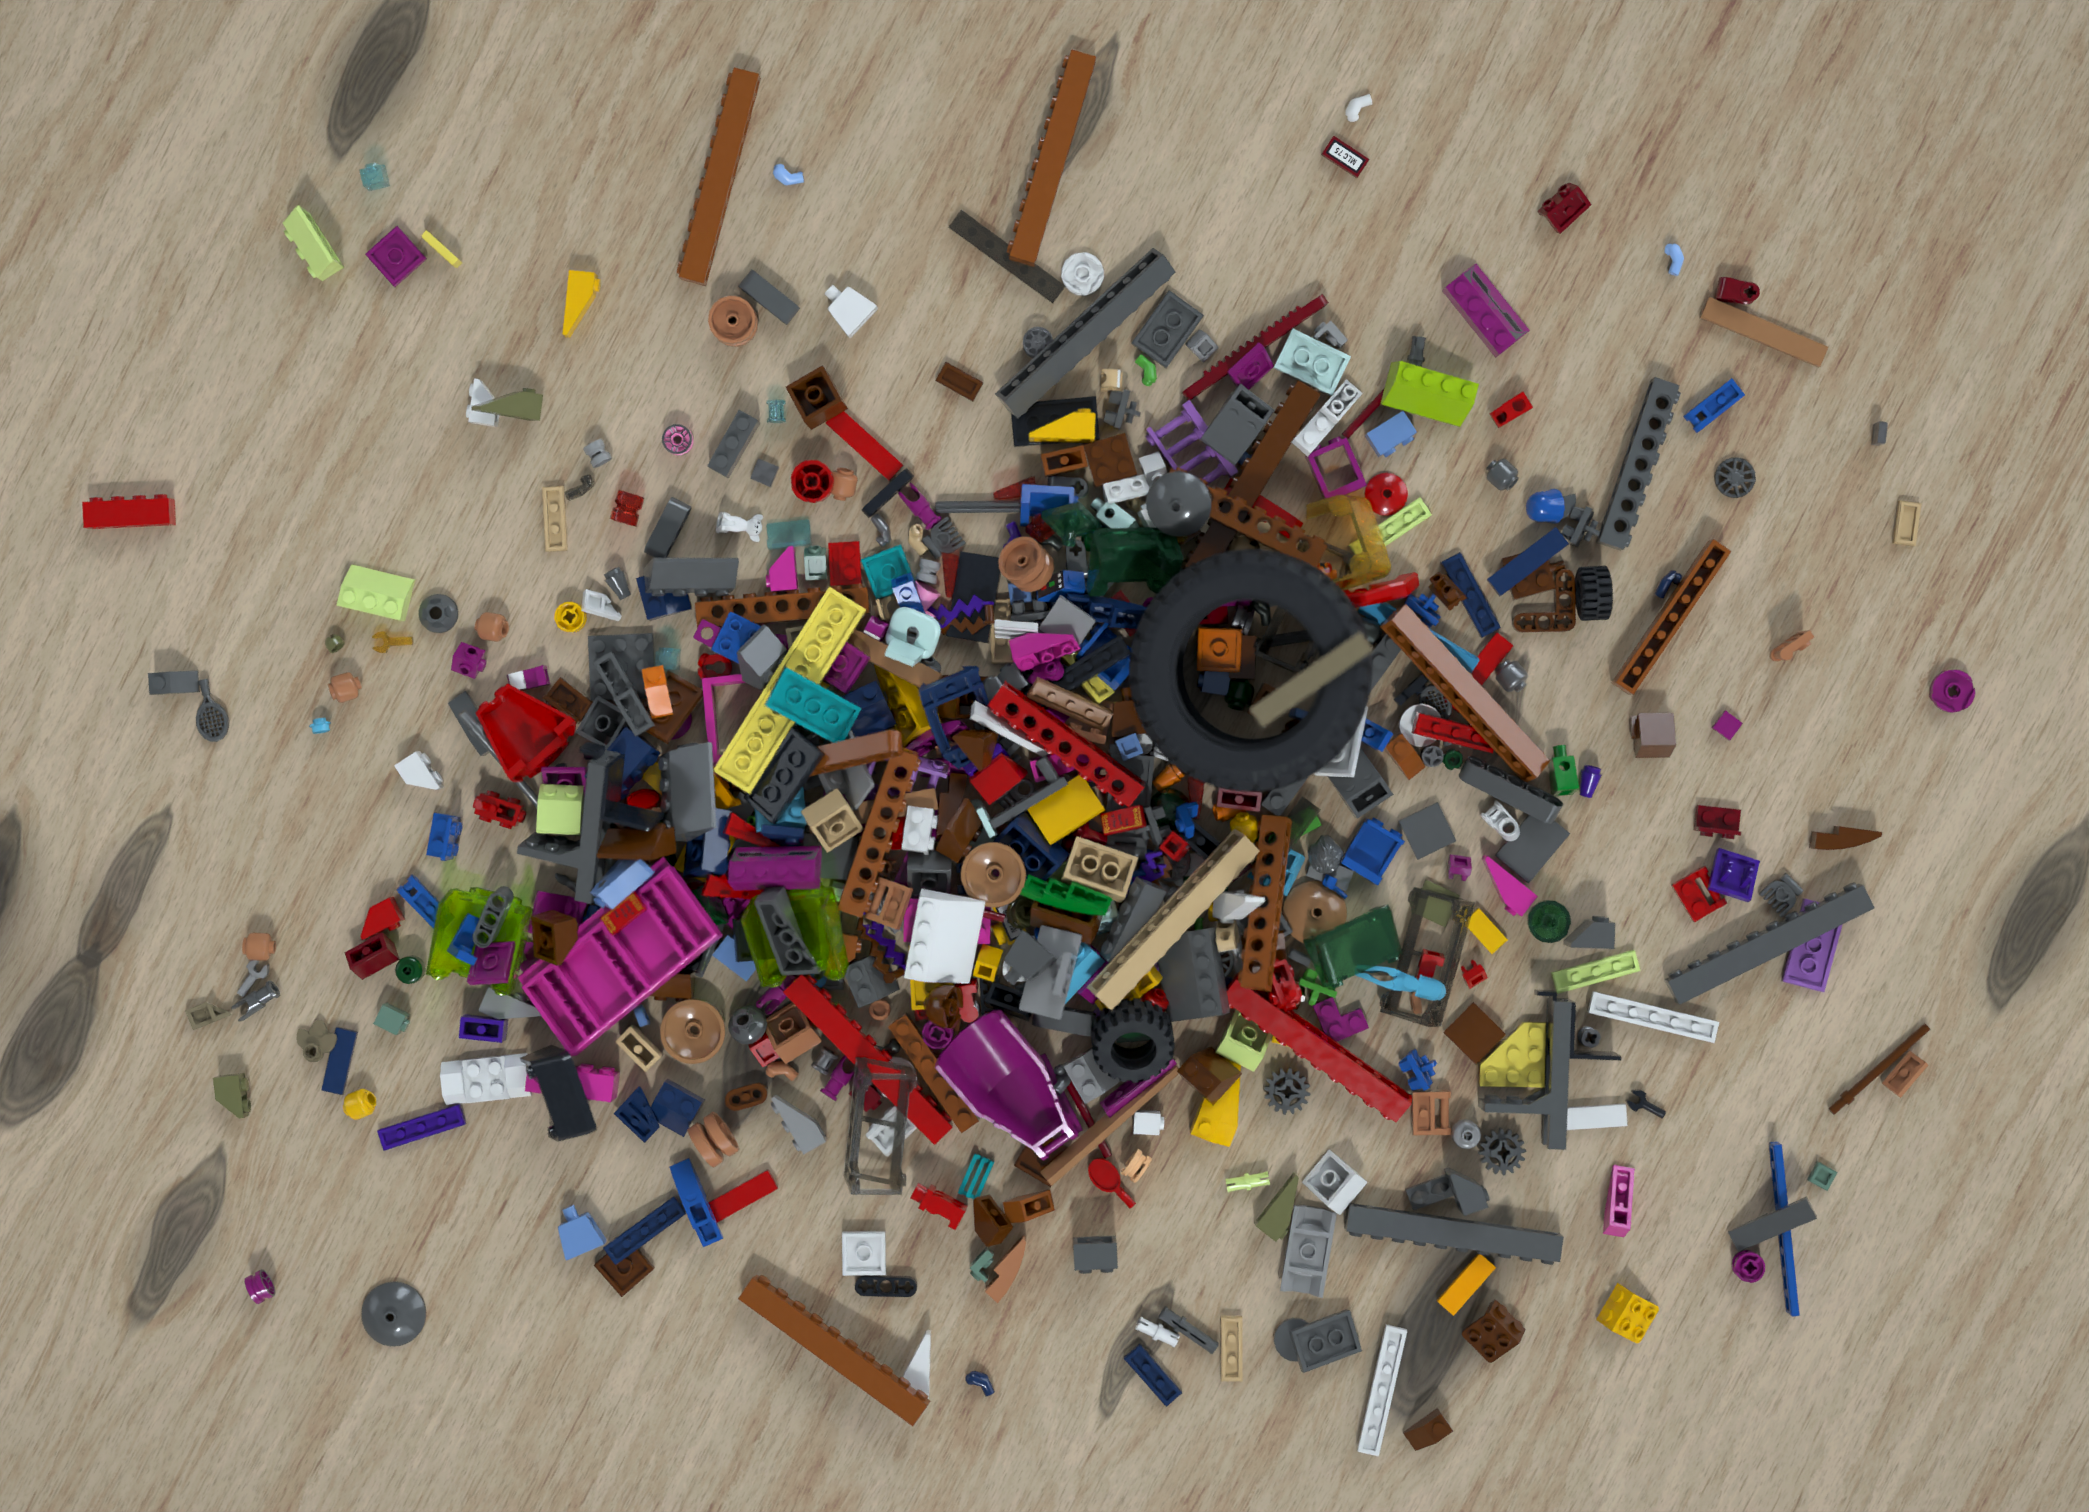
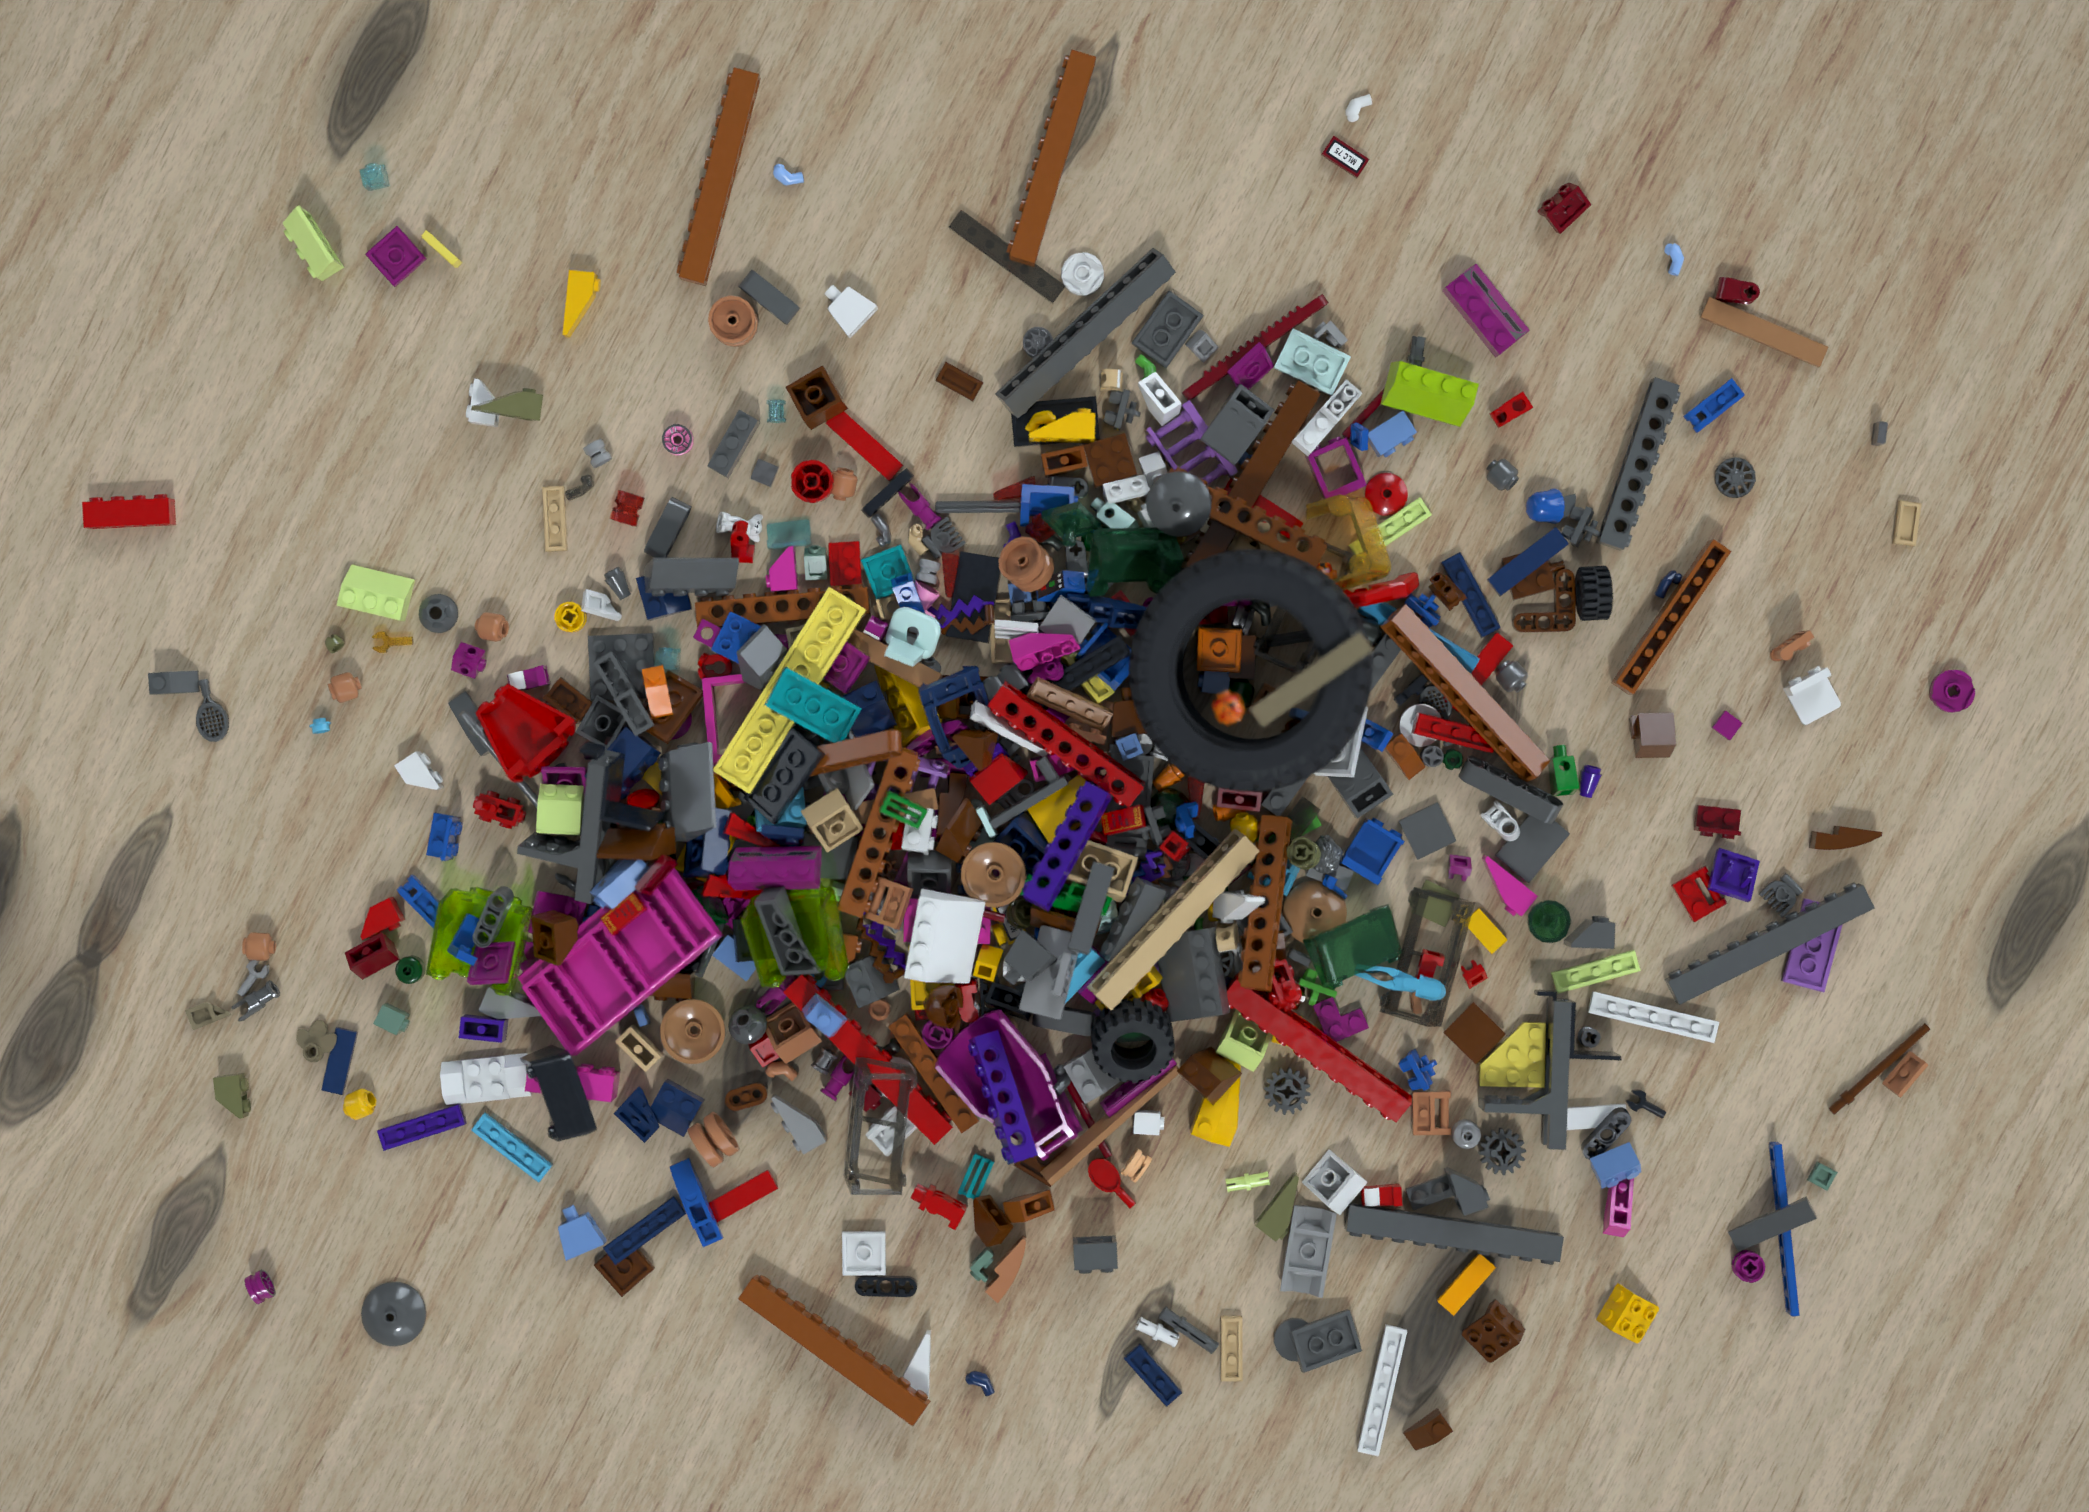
(512, 1147): none -> medium azure tile
(655, 875): none -> dark red tile
(740, 542): none -> red leg
(823, 1015): none -> medium blue torso
(920, 817): none -> green tile
(1006, 1085): none -> dark purple brick
(1038, 418): none -> yellow arm
(1046, 896): none -> dark purple brick
(1090, 908): none -> dark grey slope
(1159, 399): none -> white slope
(1228, 707): none -> head
(1303, 853): none -> olive wheel
(1359, 436): none -> blue tile
(1382, 1195): none -> red leg
(1605, 1124): none -> black beam
(1615, 1165): none -> medium blue brick
(1812, 695): none -> white bracket

